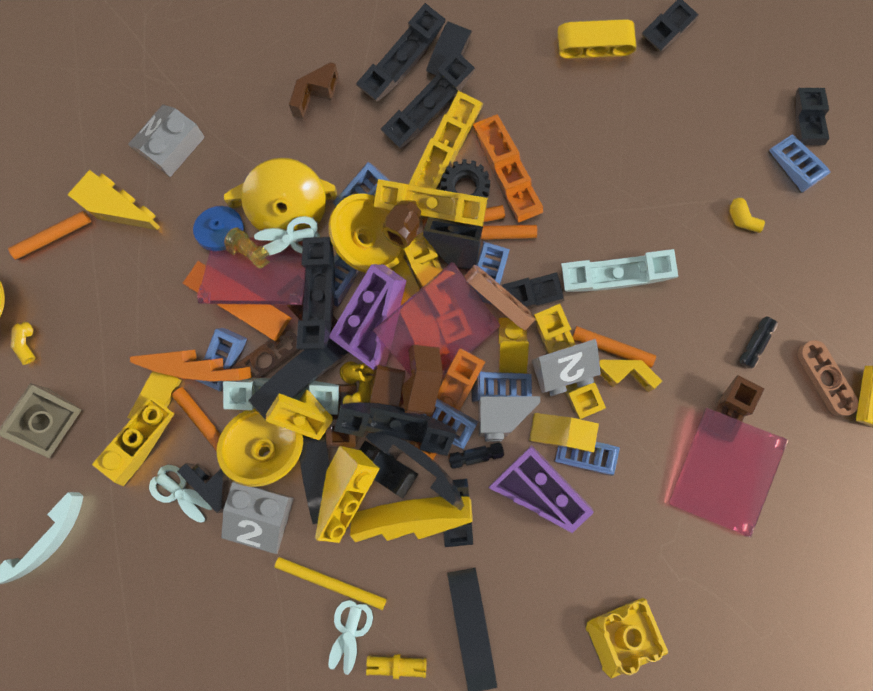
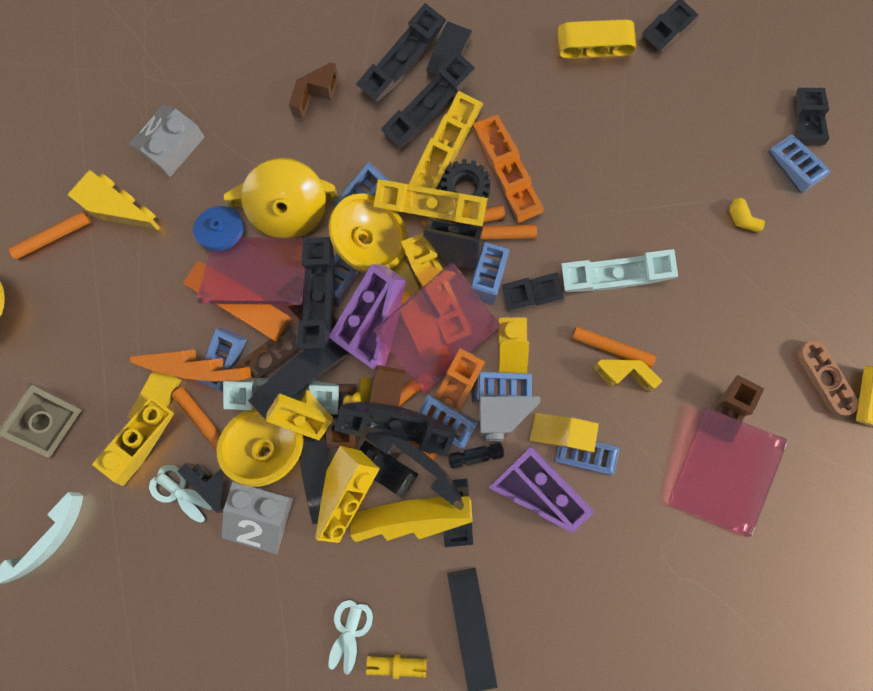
(18, 342): yellow arm -> none
(239, 241): clear yellow piece -> none
(283, 238): light aqua piece -> none
(330, 583): yellow bar -> none
(353, 372): yellow pin -> none
(402, 223): reddish brown rock -> none
(423, 386): reddish brown slope -> none
(499, 297): nougat beam -> none
(556, 336): yellow slope -> none
(567, 366): light grey slope -> none
(626, 638): yellow slope -> none
(758, 342): black axle -> none

